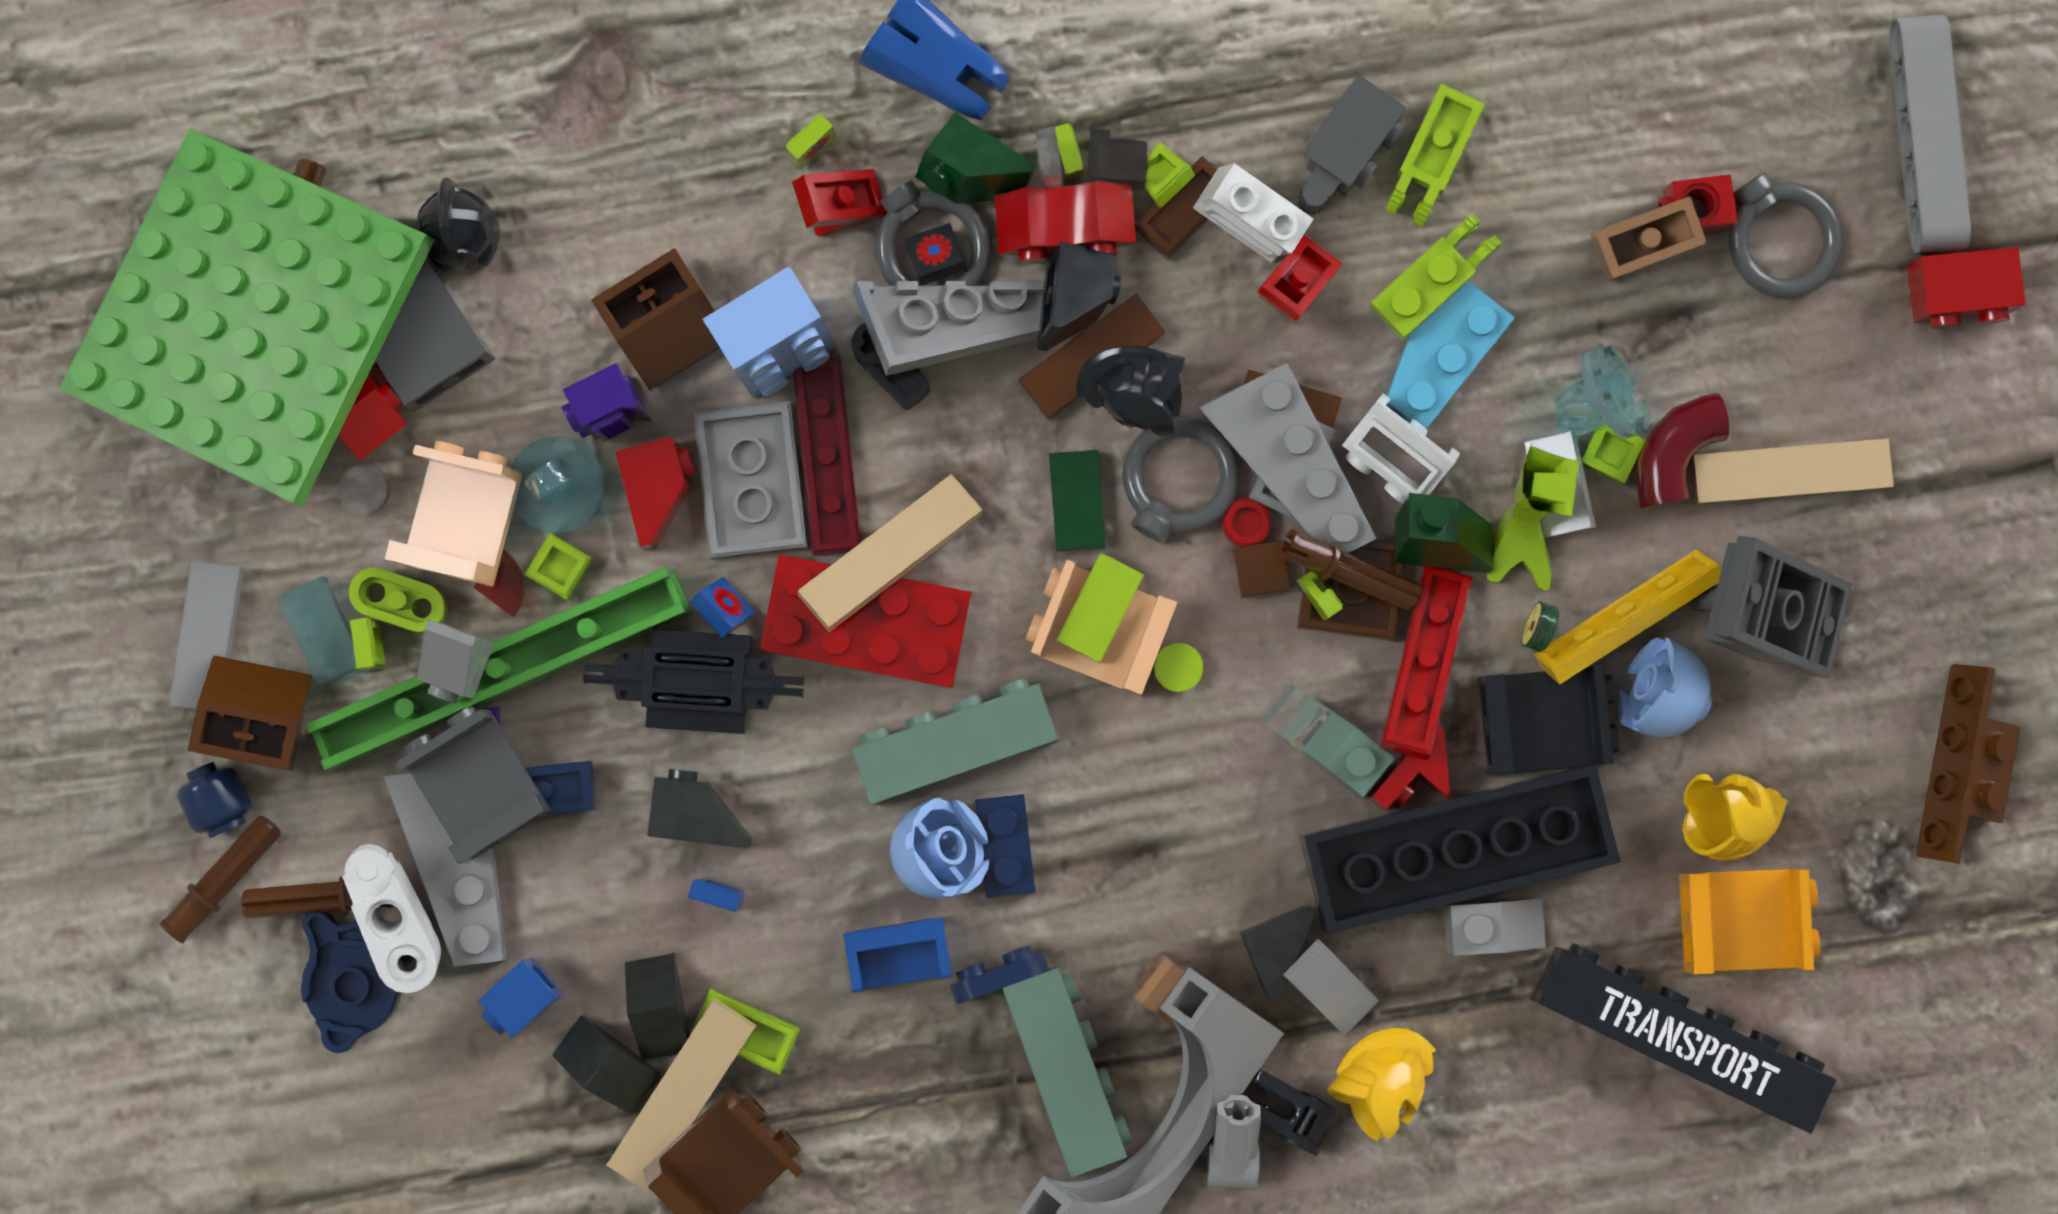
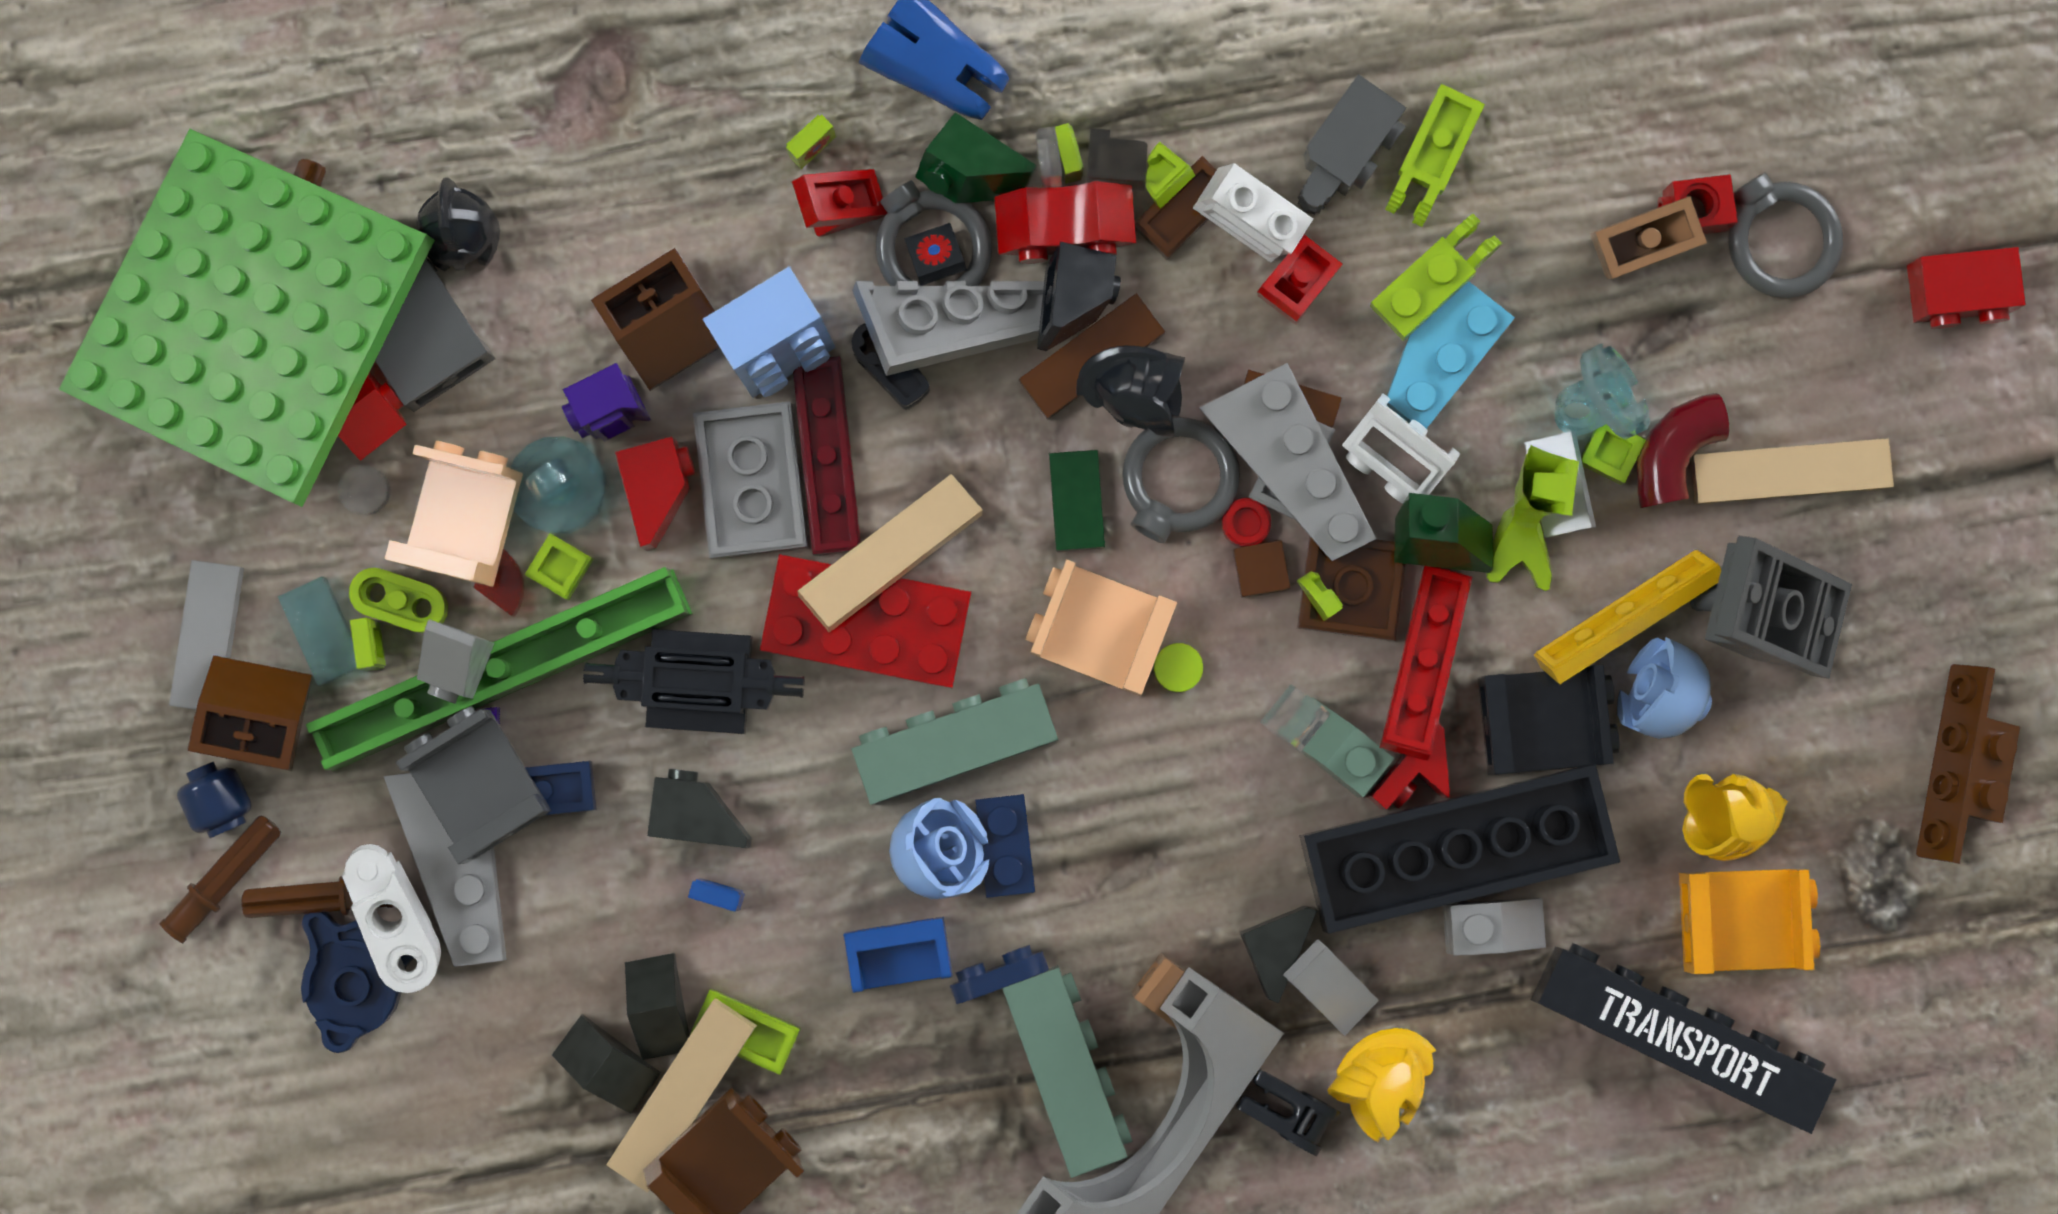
(519, 998): blue brick -> none
(722, 607): blue tile -> none
(1100, 607): lime tile -> none
(1234, 1151): light grey piece -> none
(1349, 570): reddish brown axle -> none
(1540, 627): clear green tile -> none
(1929, 134): light grey beam -> none

